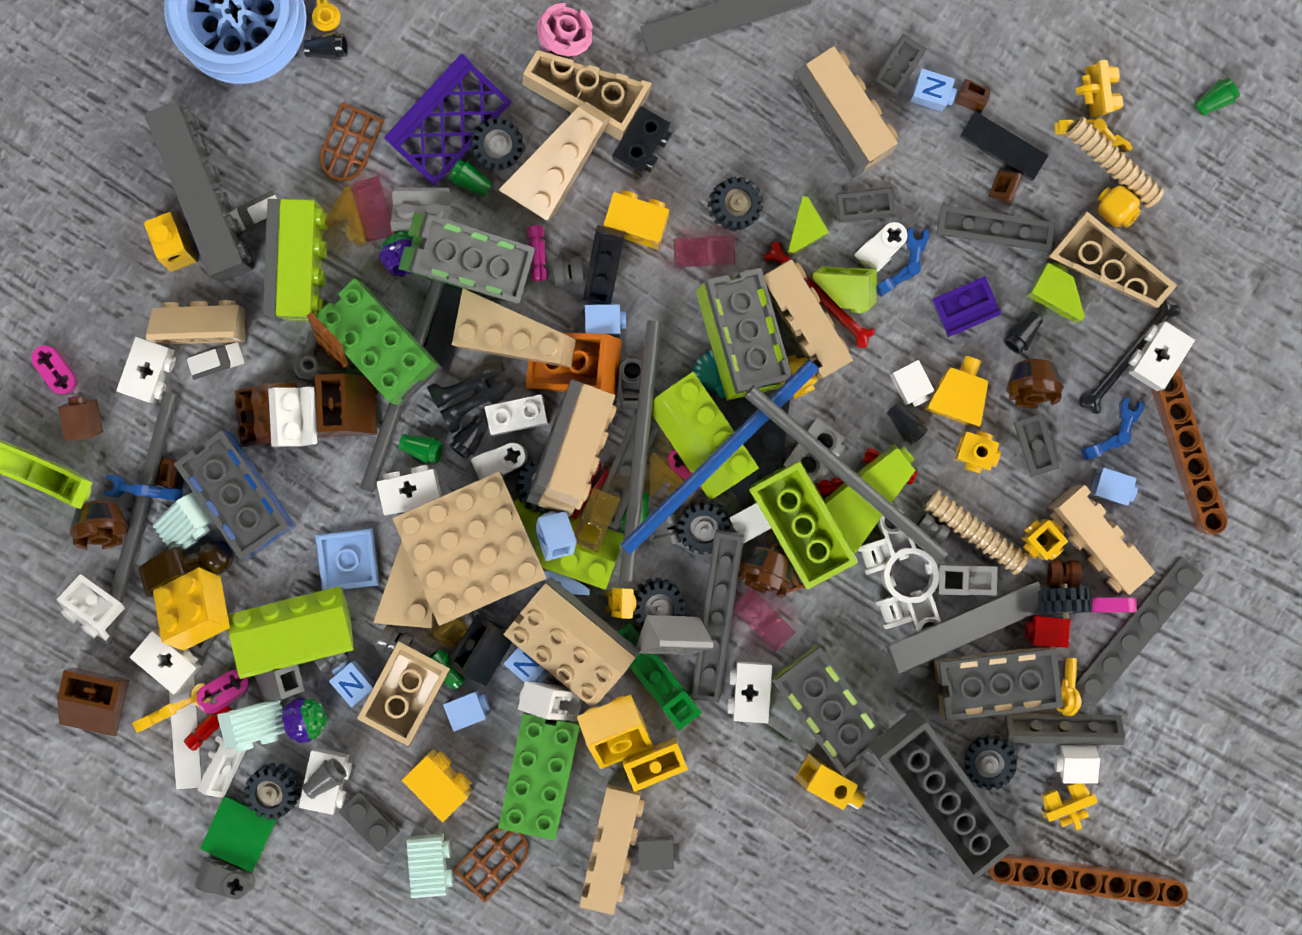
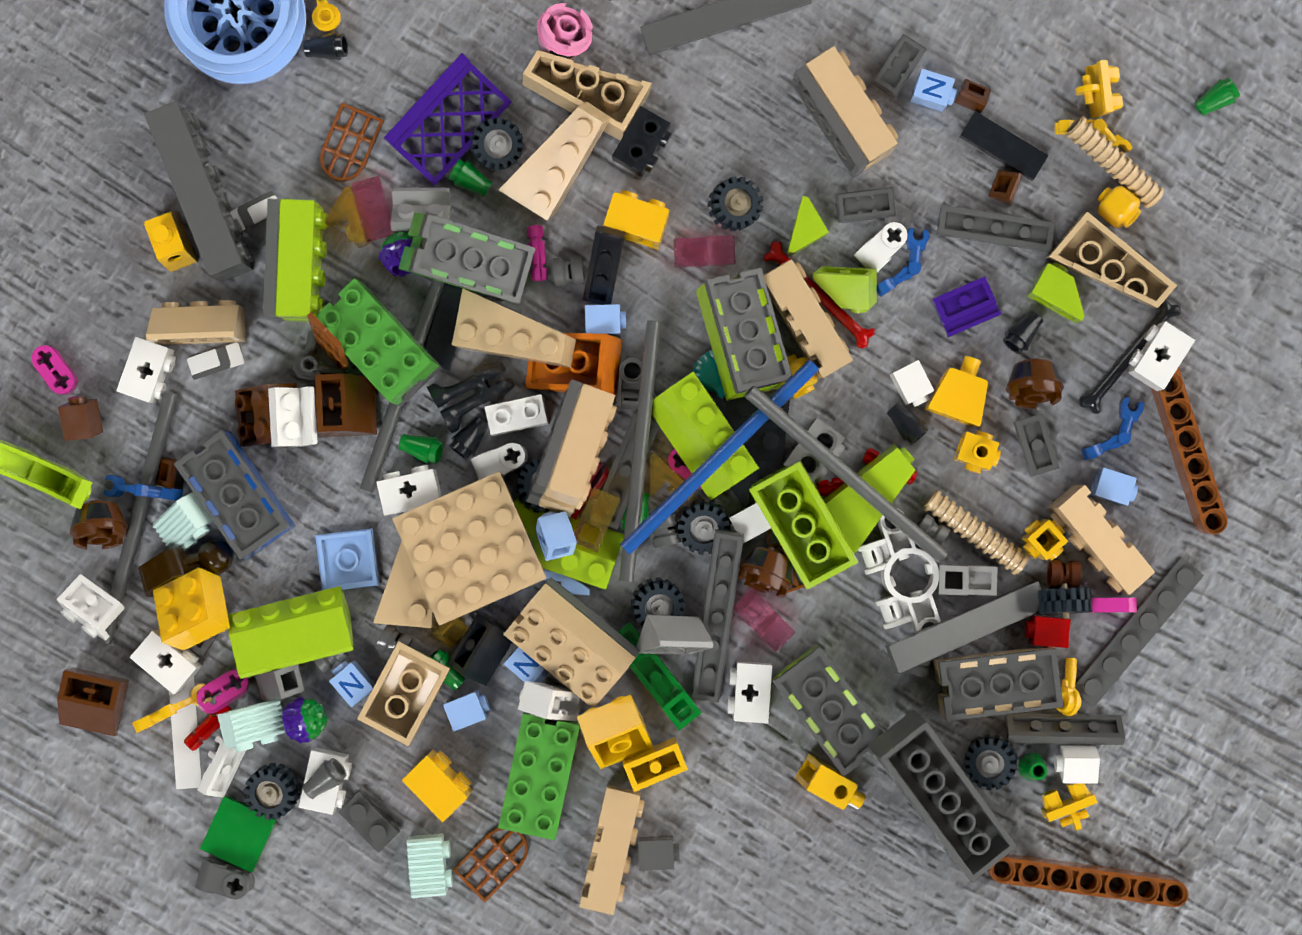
(621, 602): yellow plate -> none
(1027, 765): none -> green cone

